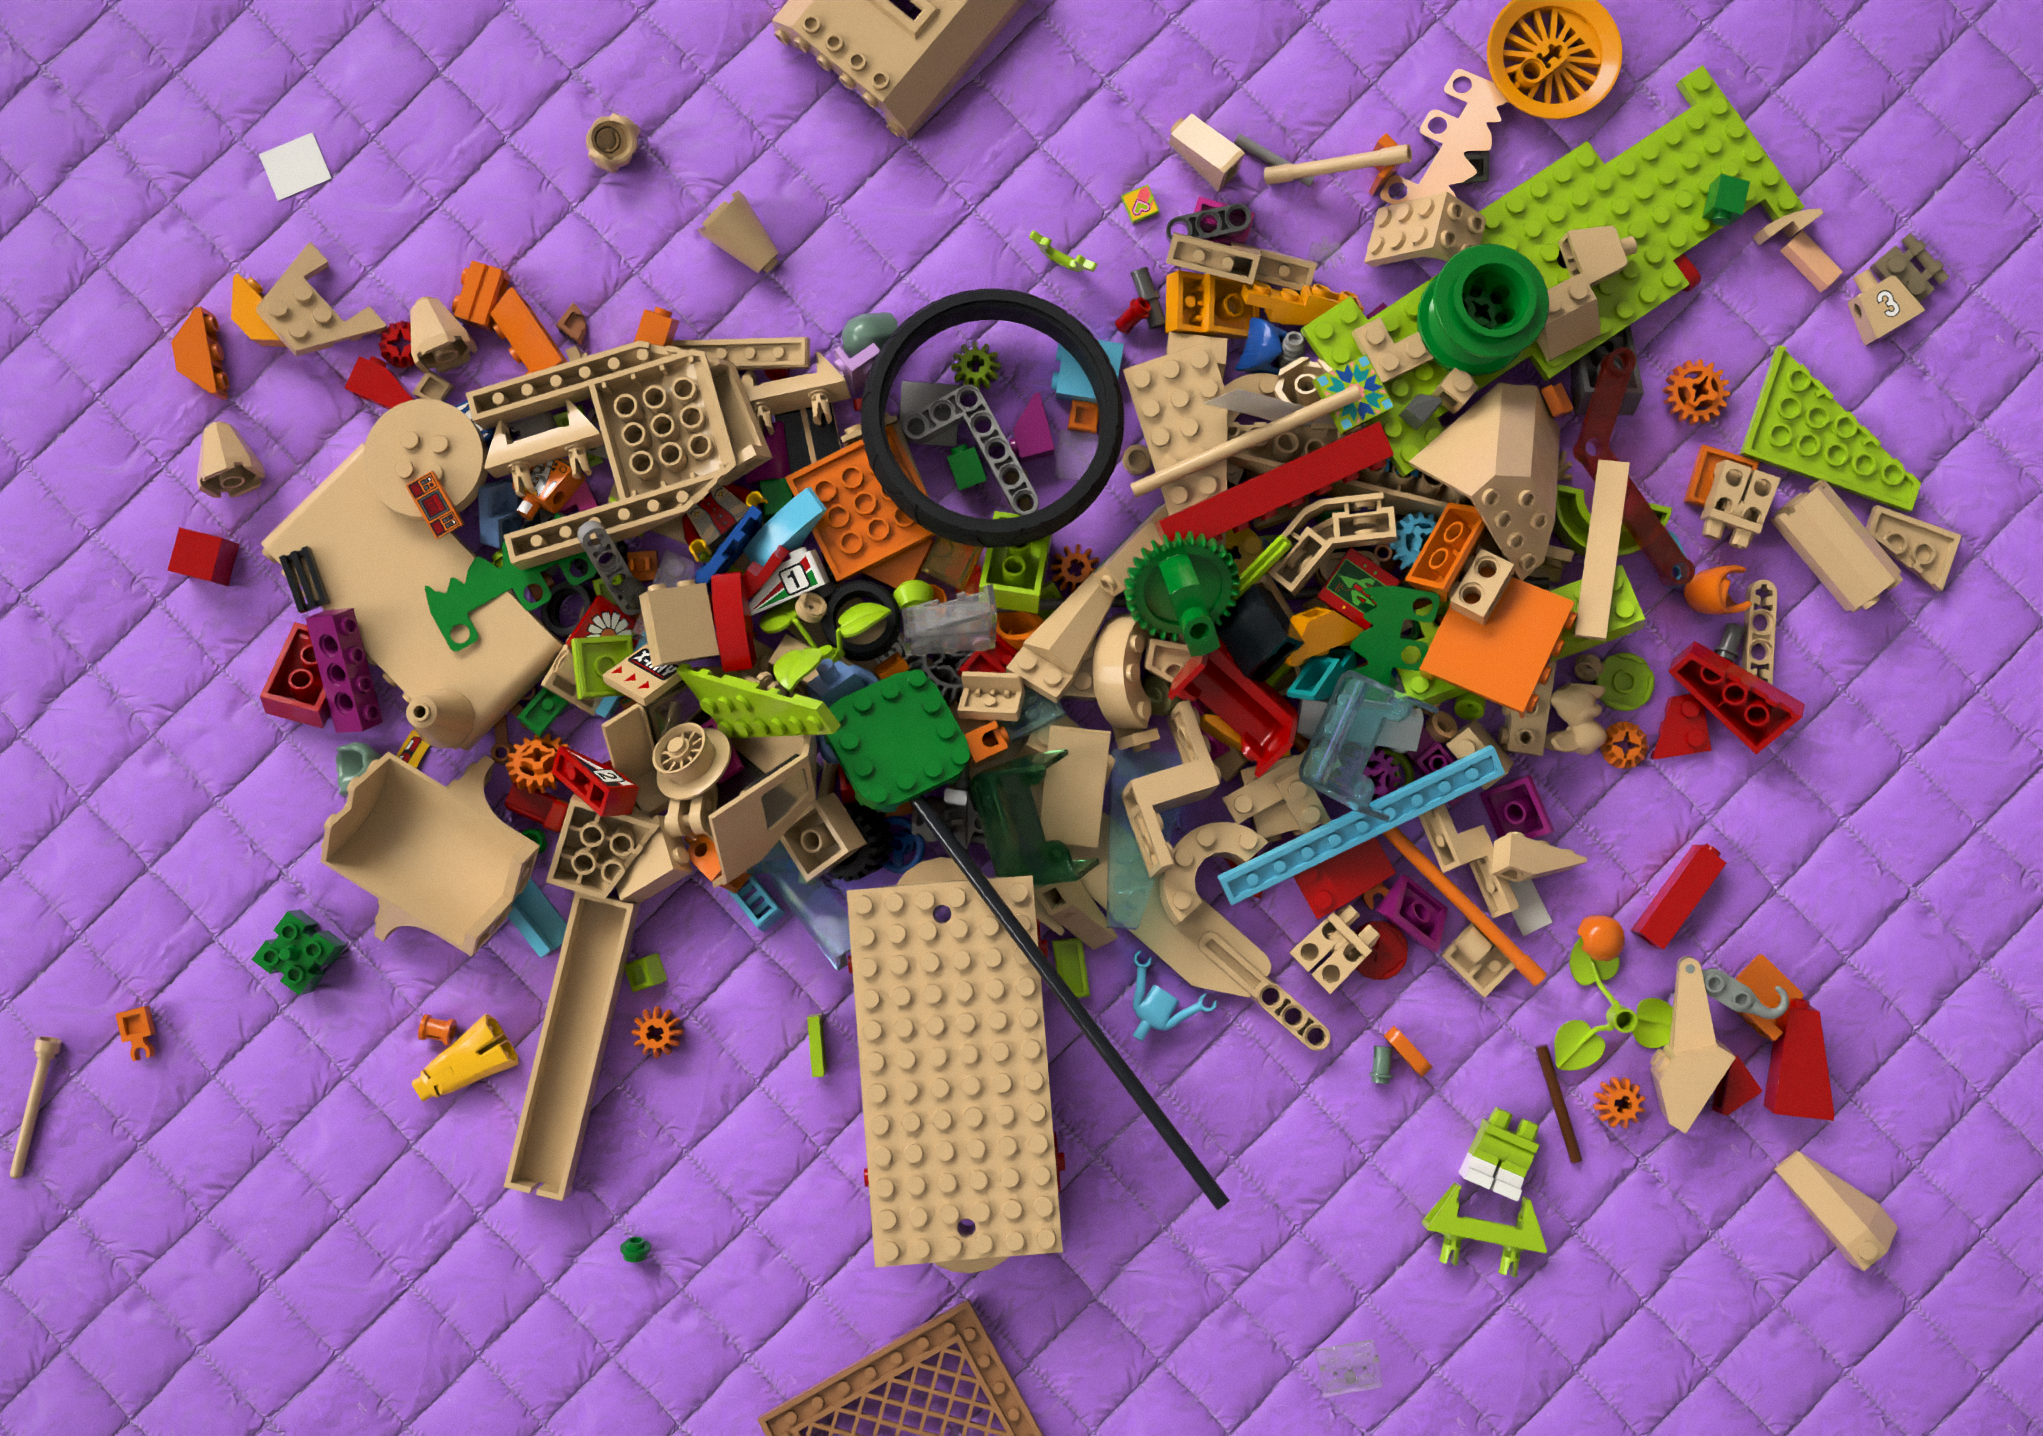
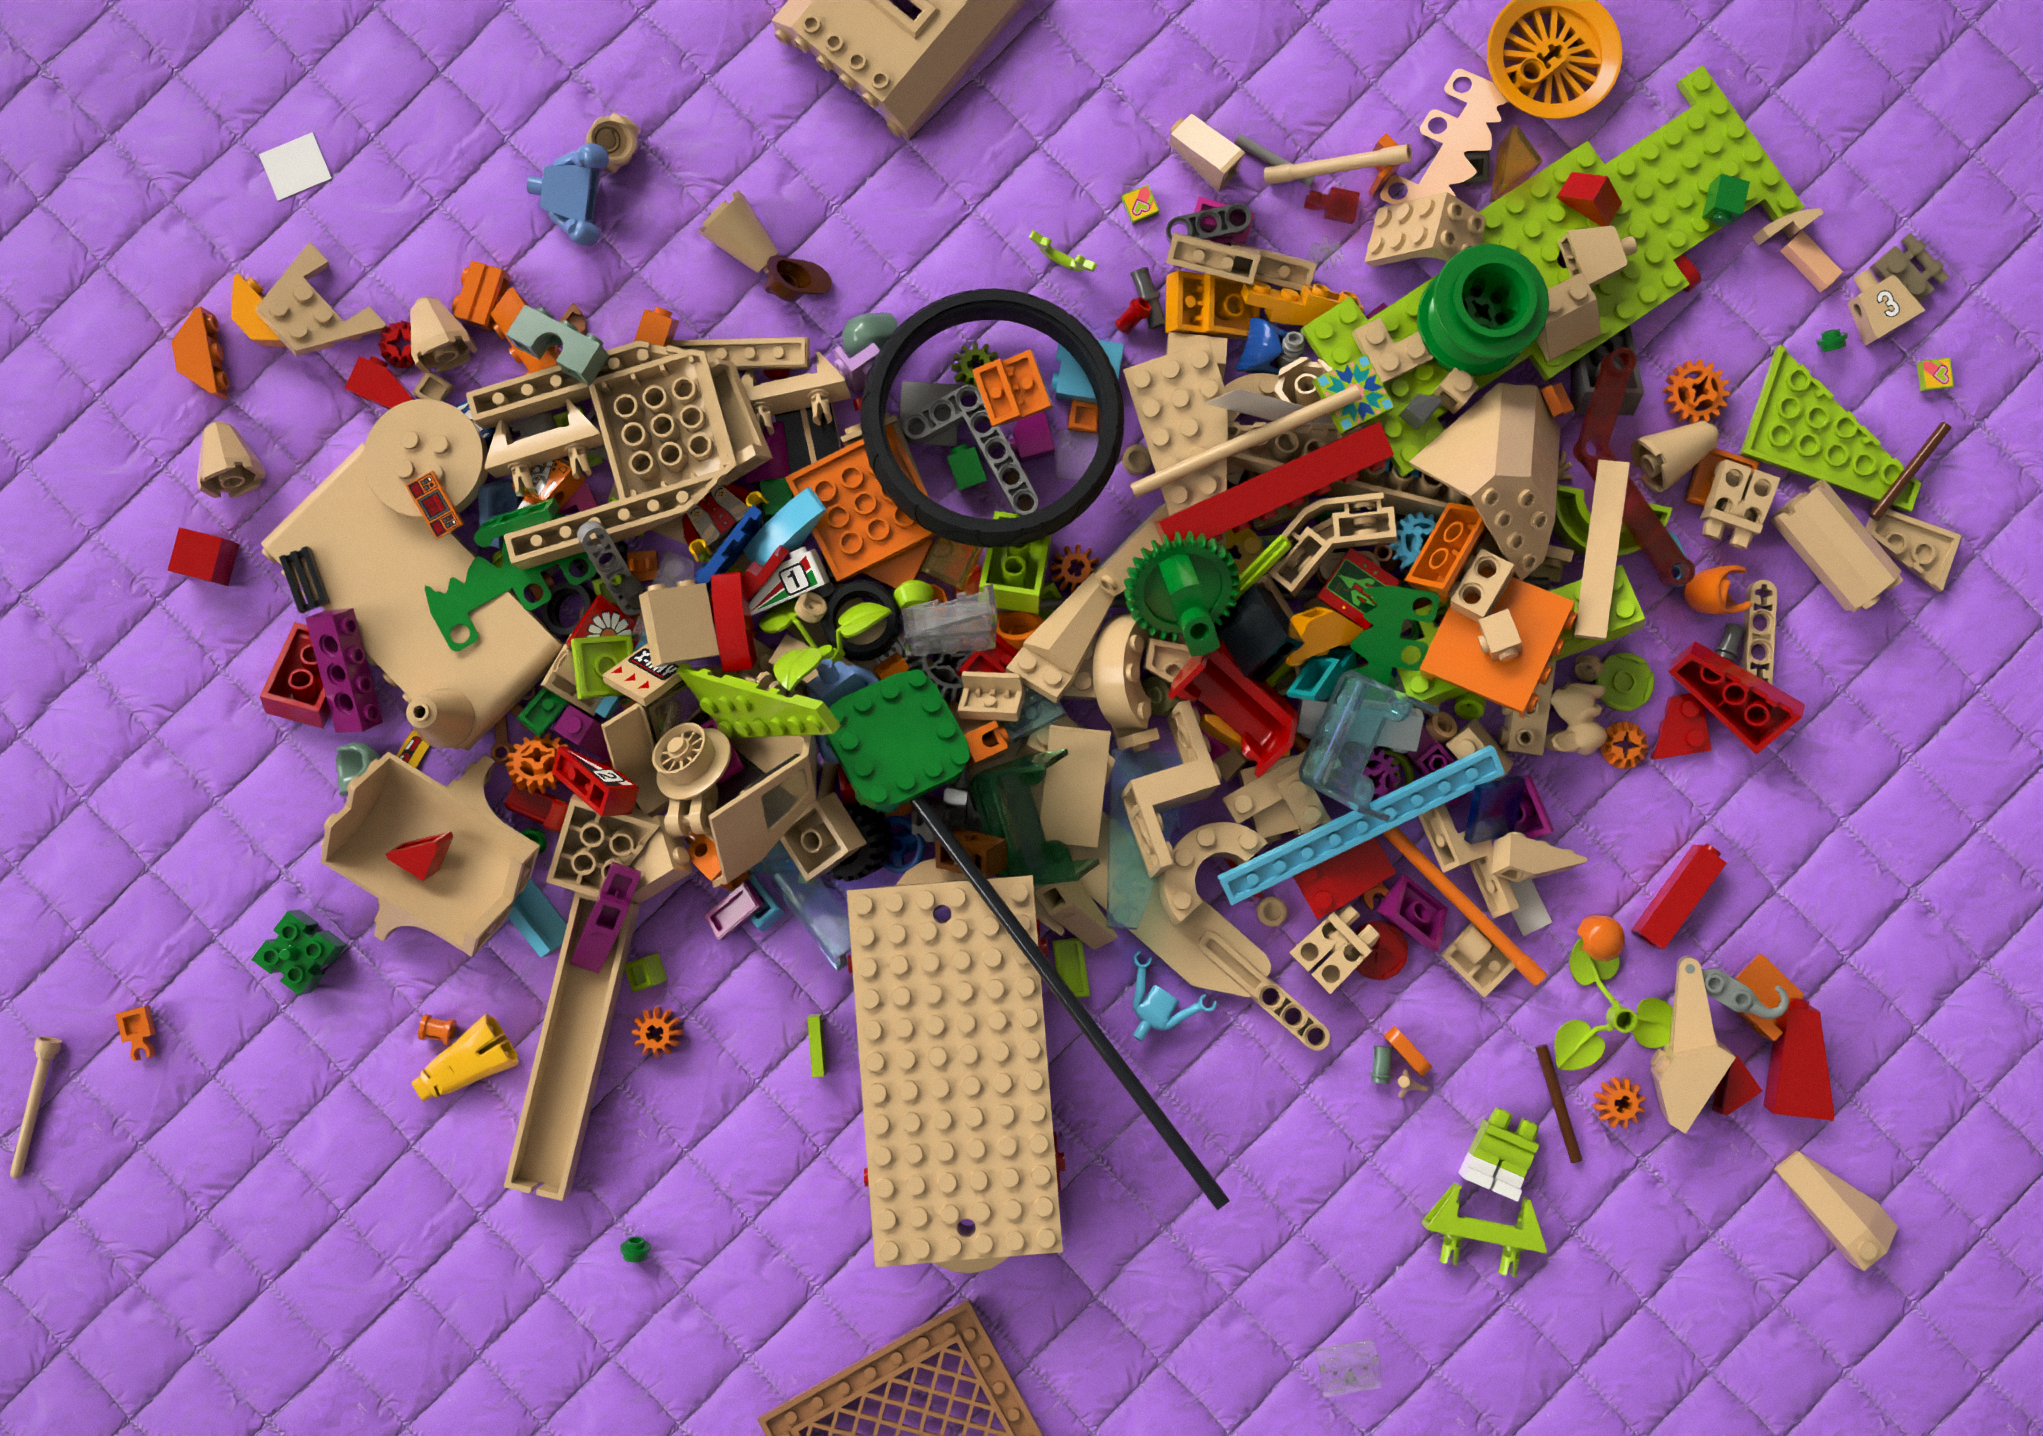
(422, 856): none -> red slope
(515, 521): none -> green plate
(537, 331): none -> sand green arch
(571, 191): none -> medium blue torso
(583, 731): none -> magenta slope
(606, 918): none -> magenta slope
(734, 910): none -> tile
(795, 277): none -> reddish brown piece
(985, 850): none -> reddish brown brick
(1012, 388): none -> orange slope
(1271, 911): none -> tan tile
(1338, 204): none -> clear red plate
(1408, 1084): none -> tan bar
(1494, 809): none -> clear blue tile
(1499, 636): none -> tan brick
(1514, 163): none -> clear yellow slope
(1591, 197): none -> red slope
(1672, 453): none -> tan cone
(1832, 340): none -> green plate
(1910, 471): none -> reddish brown bar
(1935, 374): none -> tile

